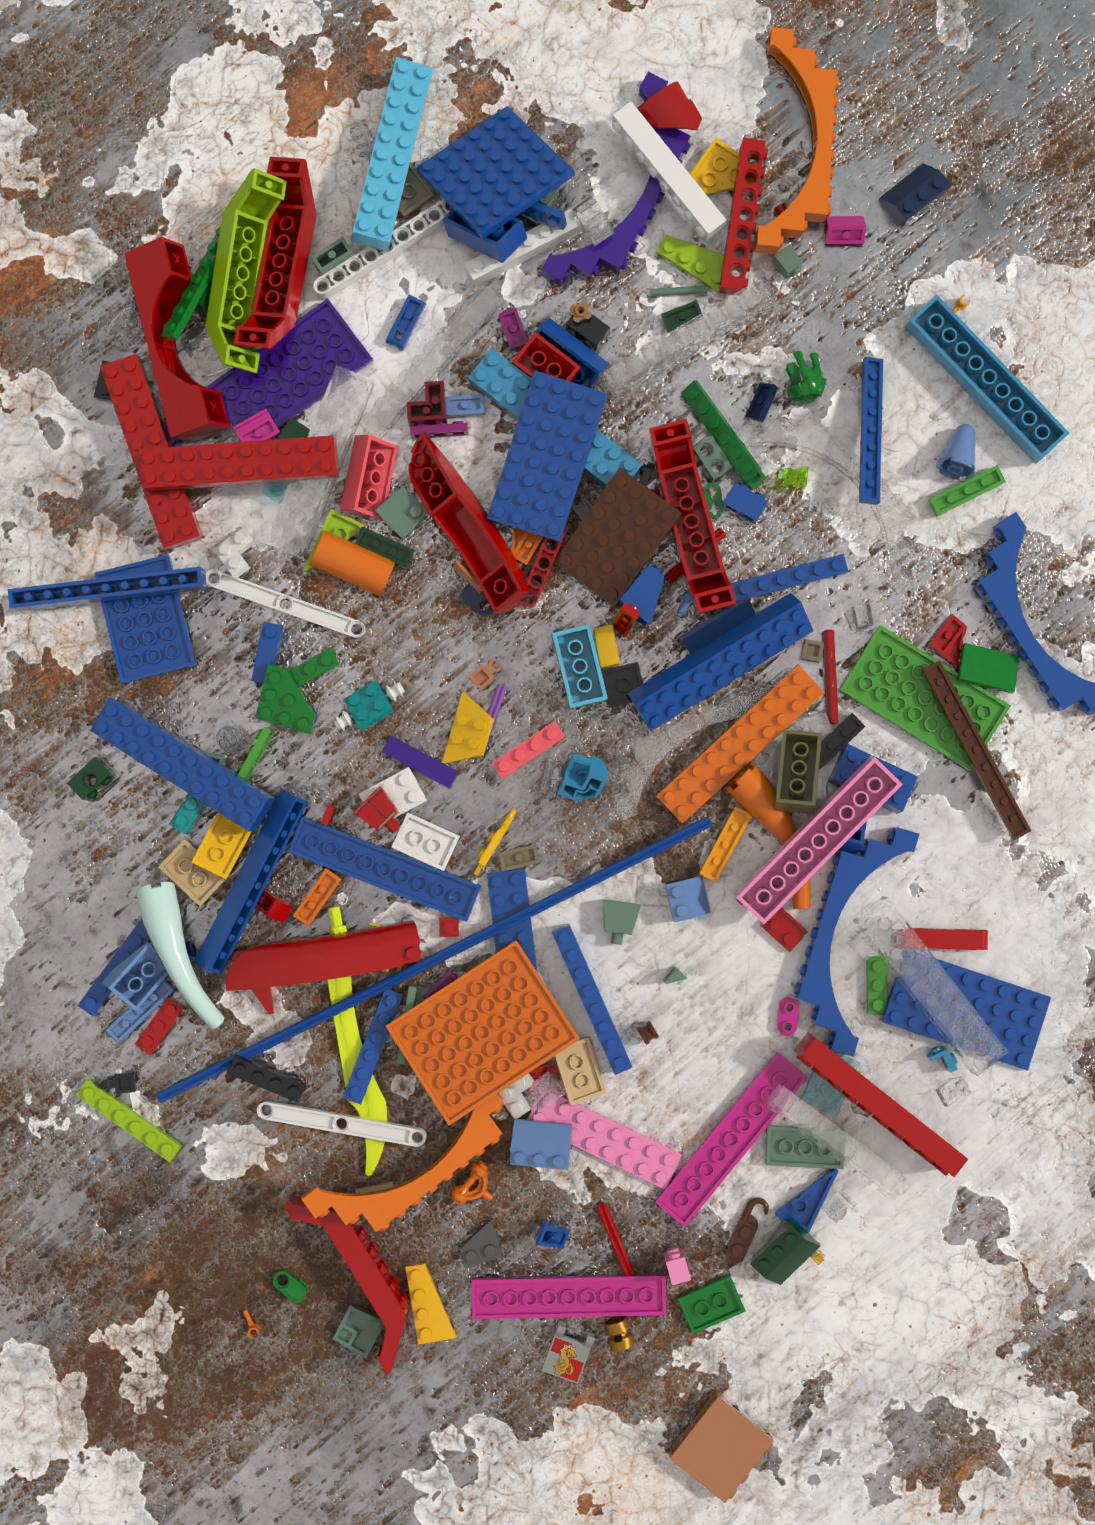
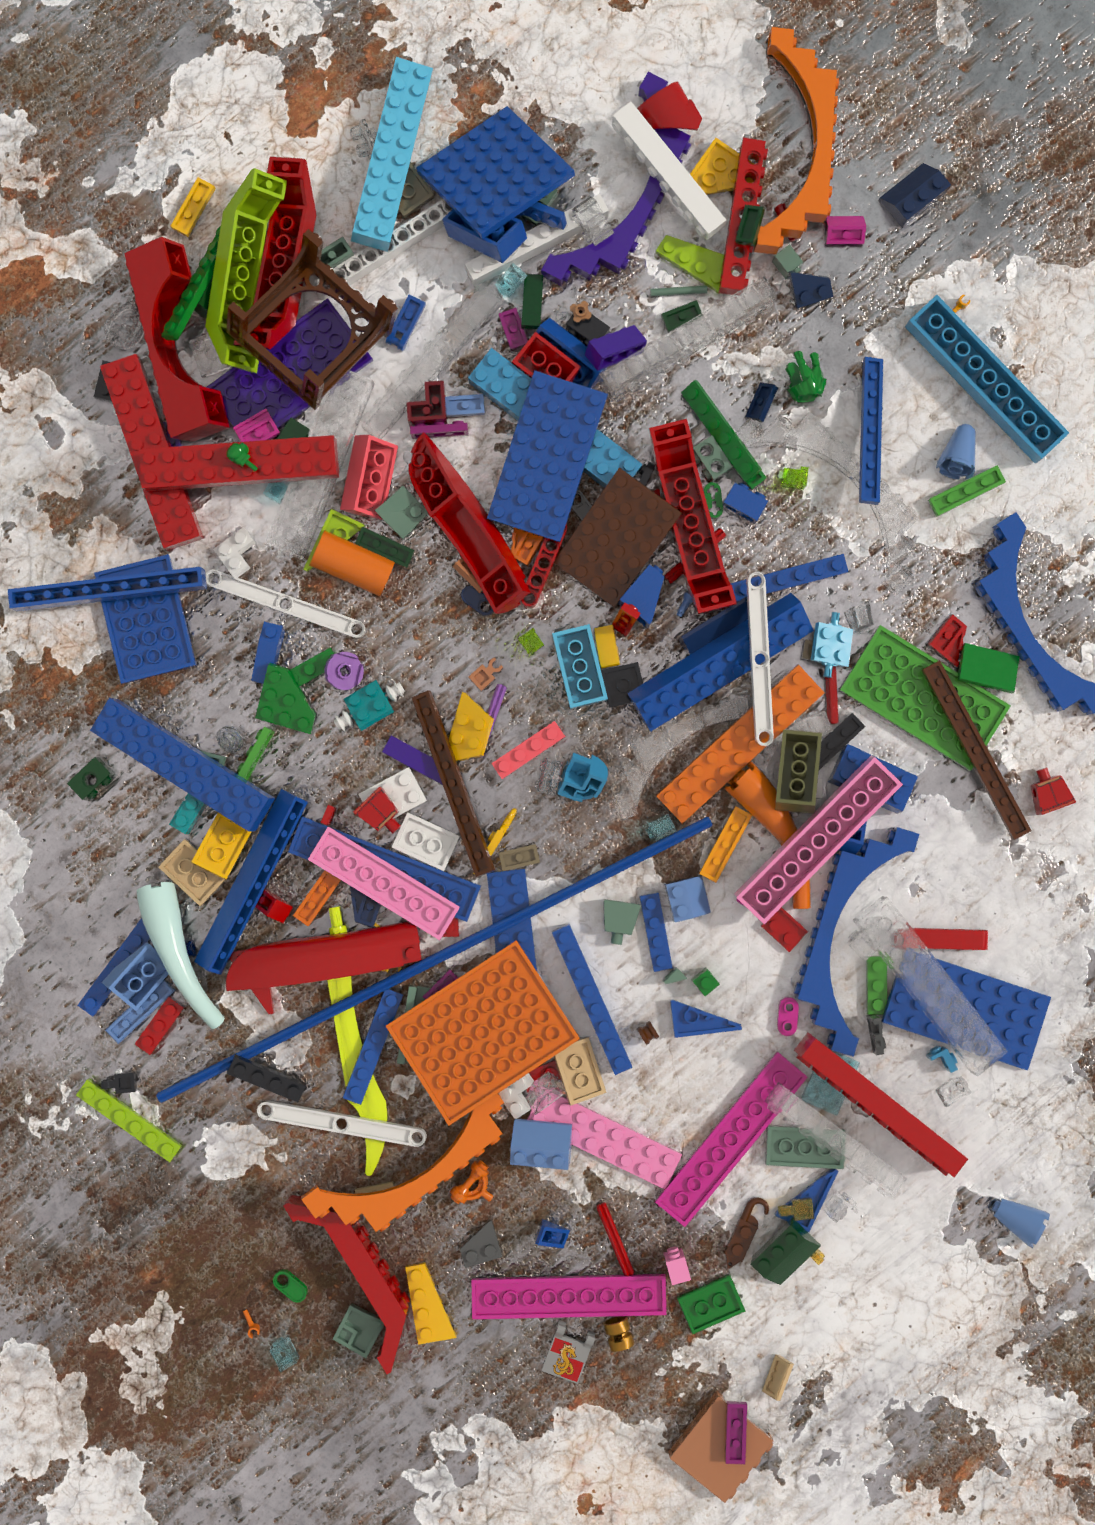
(193, 207): none -> yellow plate
(239, 454): none -> green piece
(286, 1346): none -> clear light blue brick
(308, 263): none -> reddish brown arch
(352, 664): none -> medium lavender plate
(364, 908): none -> dark blue wing
(384, 883): none -> bright pink plate
(453, 783): none -> reddish brown plate
(510, 280): none -> clear light blue brick
(530, 642): none -> clear neon green panel
(532, 301): none -> dark green tile
(614, 347): none -> dark purple brick
(656, 932): none -> blue plate
(660, 828): none -> clear light blue brick
(693, 1021): none -> blue wing
(705, 981): none -> green brick
(736, 1432): none -> magenta plate
(750, 225): none -> dark green tile
(759, 645): none -> white beam
(777, 1377): none -> tan plate
(801, 1209): none -> clear yellow plate
(809, 288): none -> dark blue wing
(831, 644): none -> medium azure plate
(876, 1036): none -> dark grey wing
(1021, 1220): none -> medium blue cone
(1050, 793): none -> red torso

